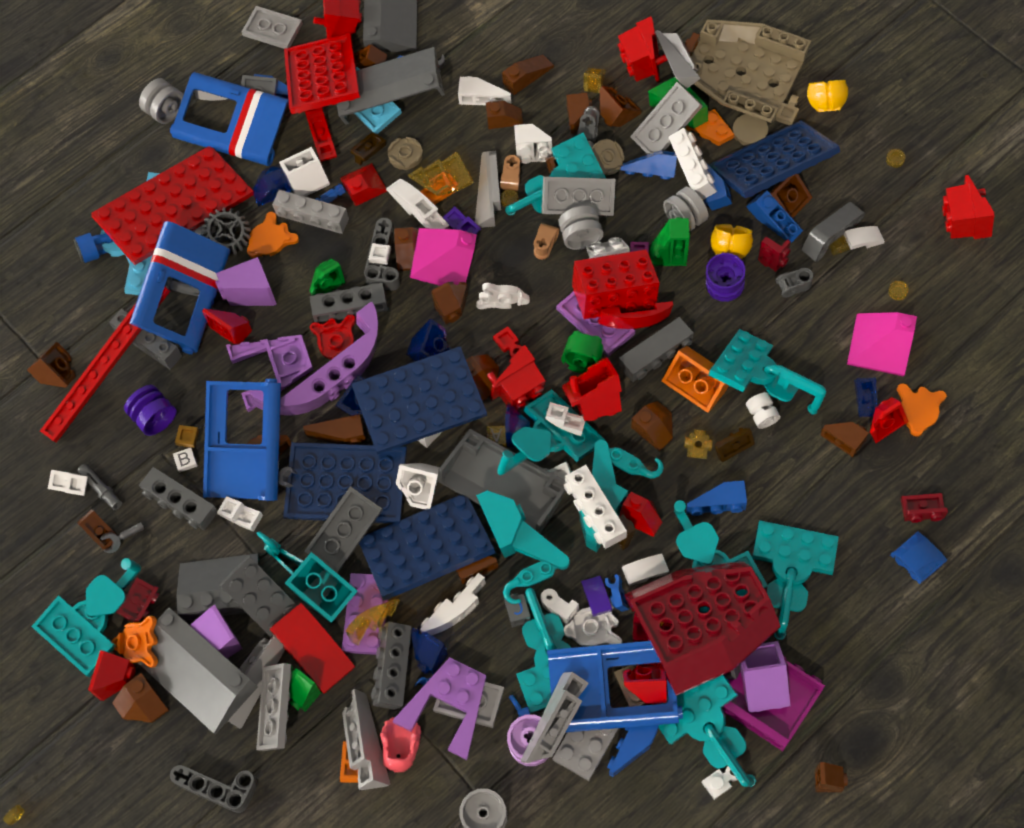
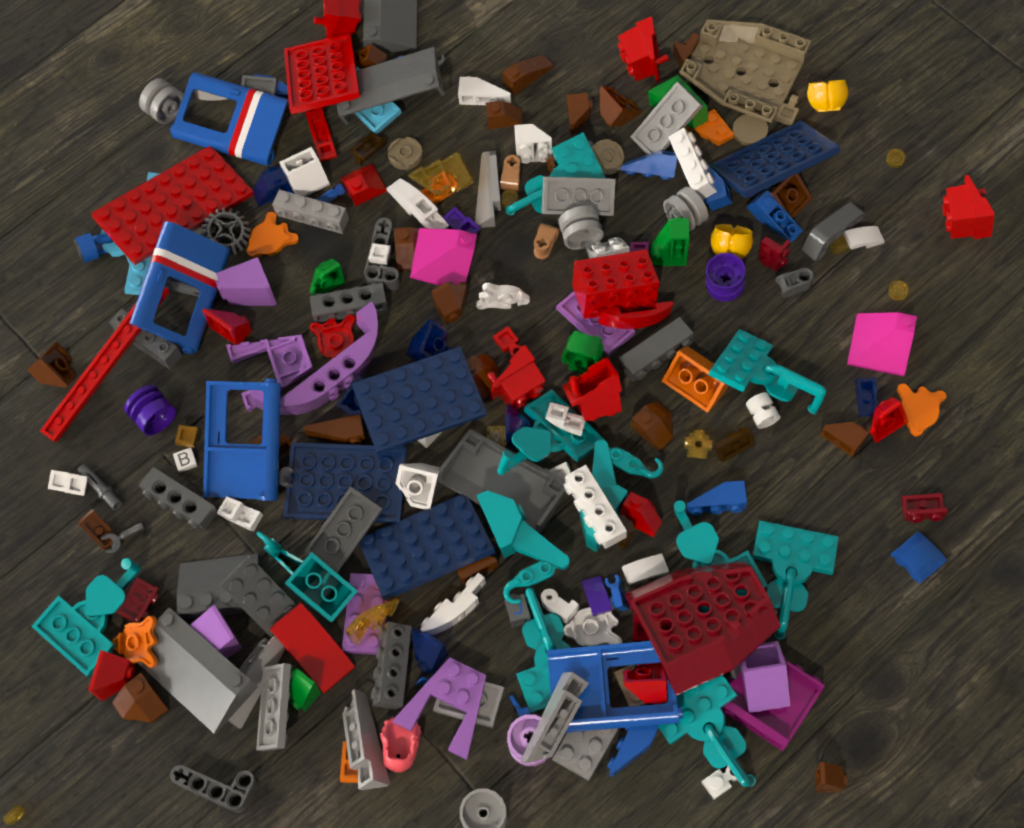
(272, 27): light grey plate -> none
(589, 123): dark grey piece -> none
(593, 79): clear yellow slope -> none
(678, 58): light grey wedge -> none

